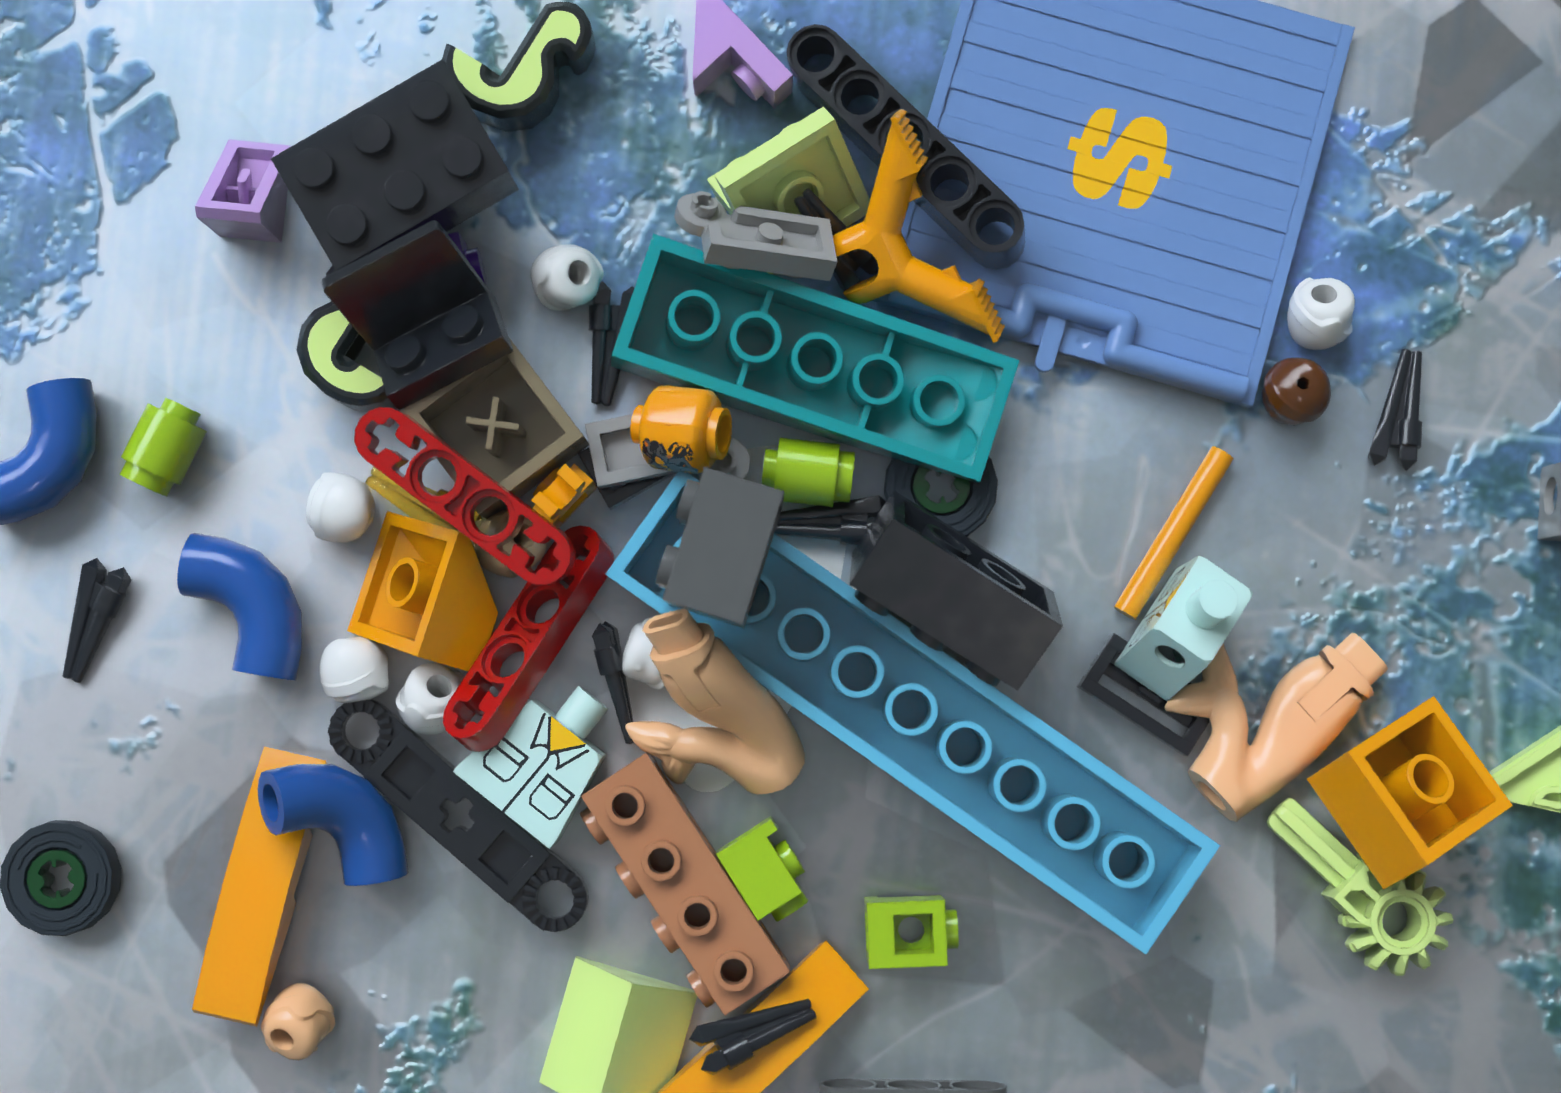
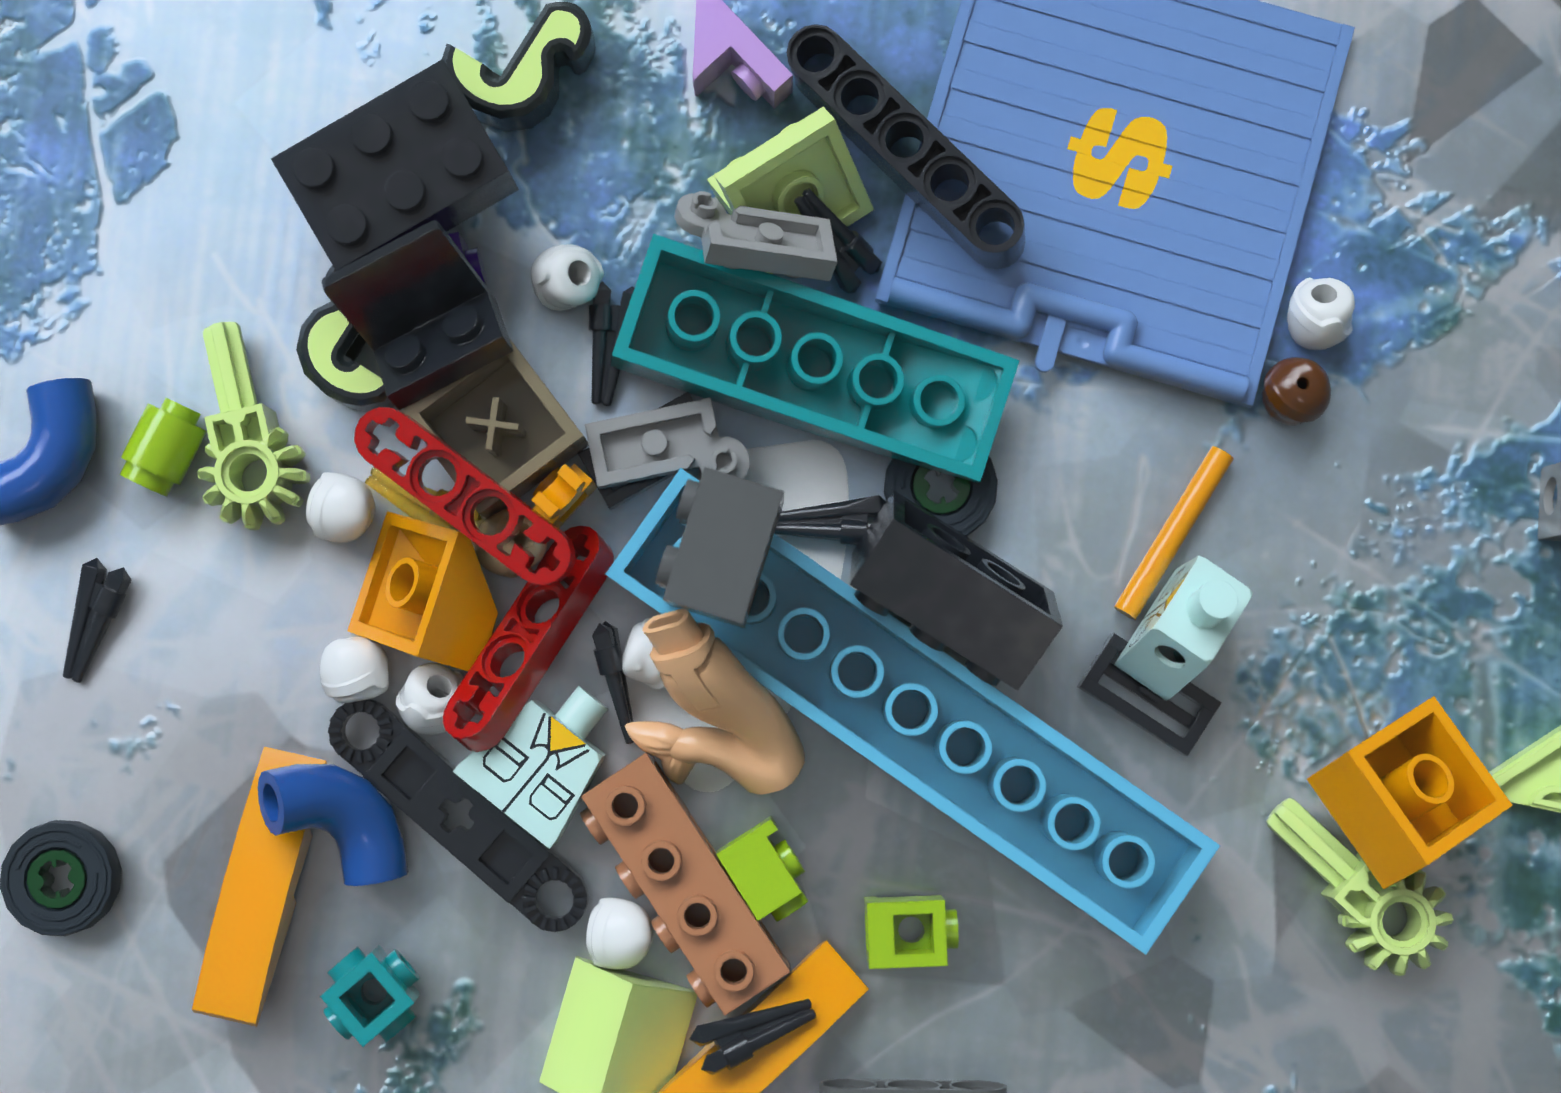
(244, 435): none -> yellowish green gear
(245, 193): lavender slope -> none
(256, 595): blue cylinder -> none
(297, 1021): light nougat piece -> none
(355, 1014): none -> teal brick
(618, 934): none -> white piece
(682, 429): light orange head -> none
(809, 471): lime brick -> none
(883, 238): light orange piece -> none
(1296, 727): light nougat piece -> none
(1399, 419): black piece -> none

